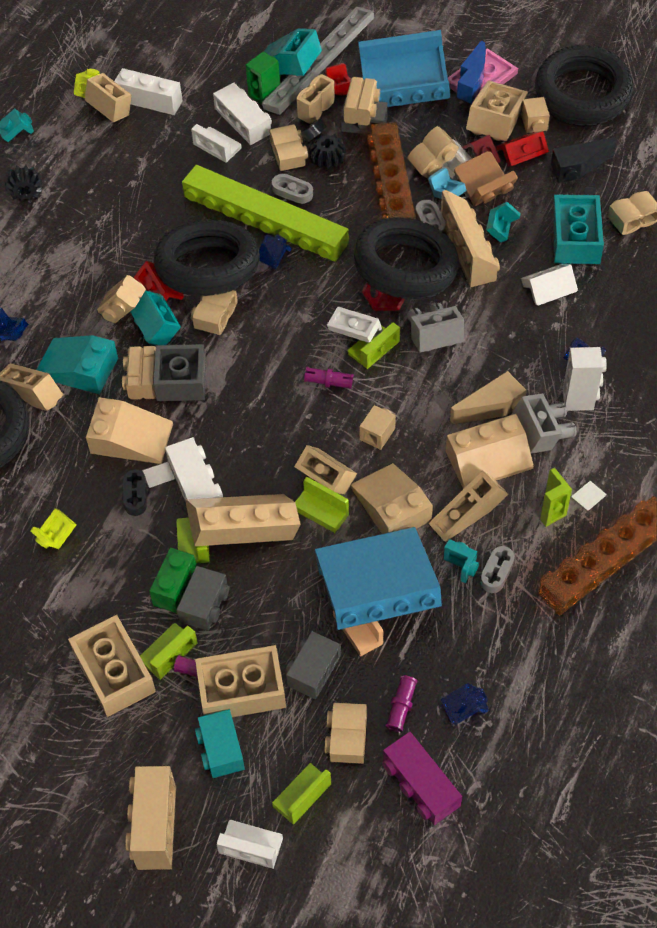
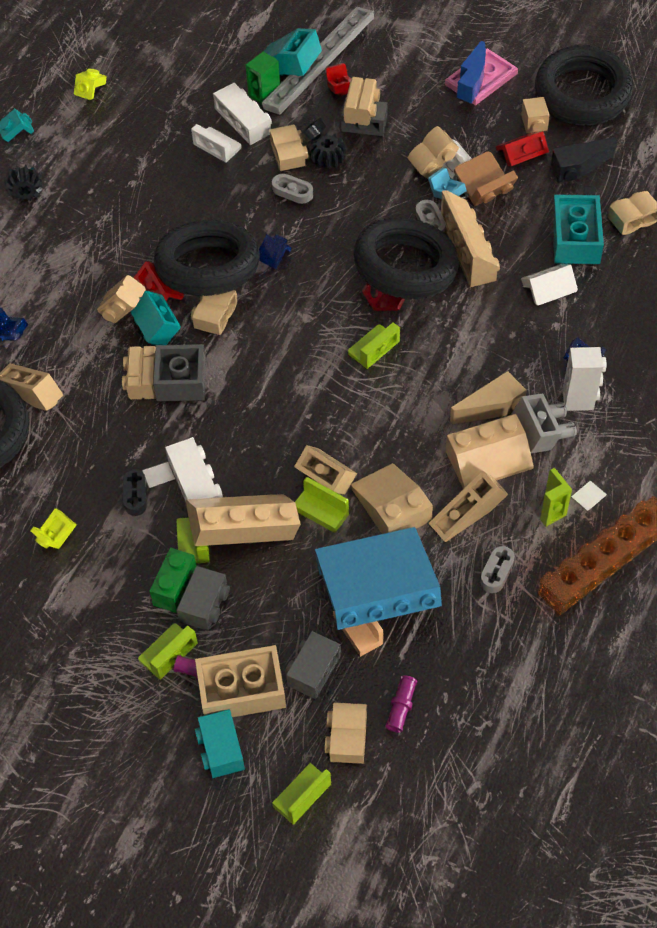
(80, 361): teal slope -> none
(108, 97): tan brick -> none
(112, 665): tan brick -> none
(127, 432): tan slope -> none
(151, 91): white brick -> none
(151, 818): tan brick -> none
(250, 843): white panel -> none
(266, 212): lime brick -> none
(315, 98): tan brick -> none
(328, 377): magenta pin -> none
(354, 324): white panel -> none
(377, 427): tan brick -> none
(390, 171): clear orange brick -> none
(406, 67): dark azure panel -> none
(421, 779): magenta brick -> none
(436, 328): light grey brick -> none
(462, 556): teal bracket -> none
(464, 703): clear blue bracket -> none
(483, 145): dark red bracket -> none
(495, 110): tan slope -> none
(500, 221): teal bracket -> none

